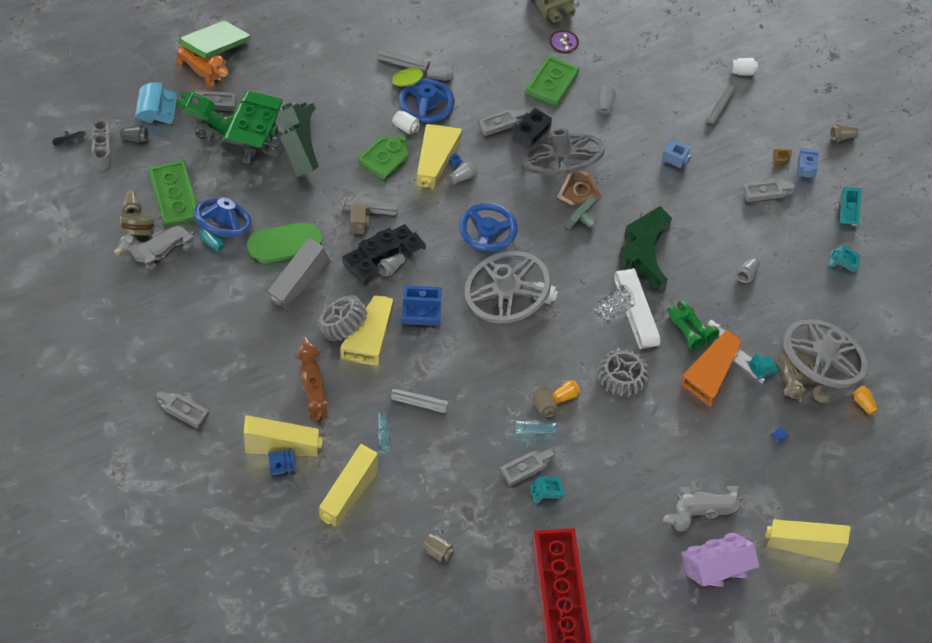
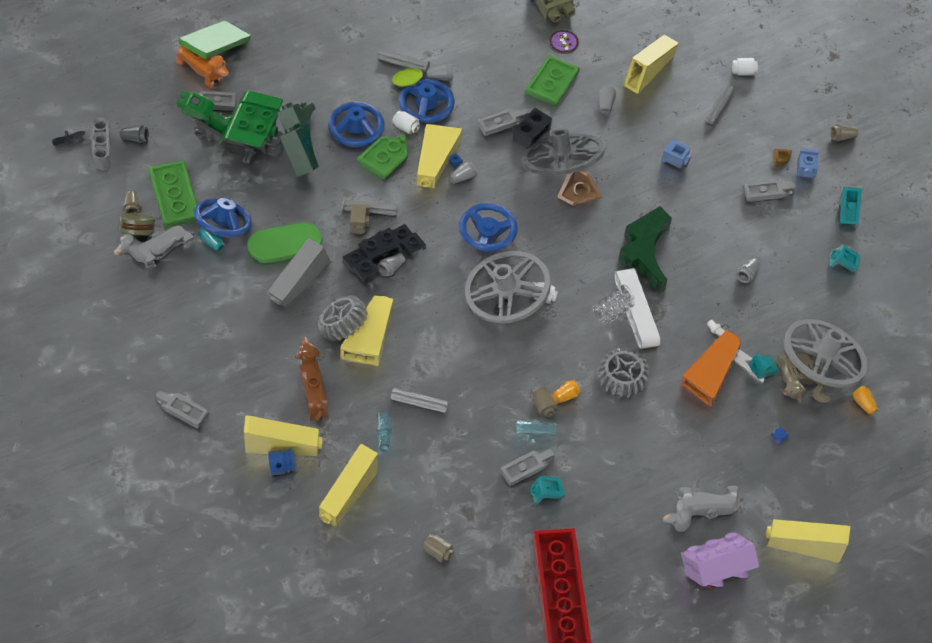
(155, 104): medium azure brick -> none
(355, 123): none -> blue piece
(421, 305): blue brick -> none
(582, 214): sand green tile -> none
(649, 63): none -> light yellow slope
(685, 314): green piece -> none

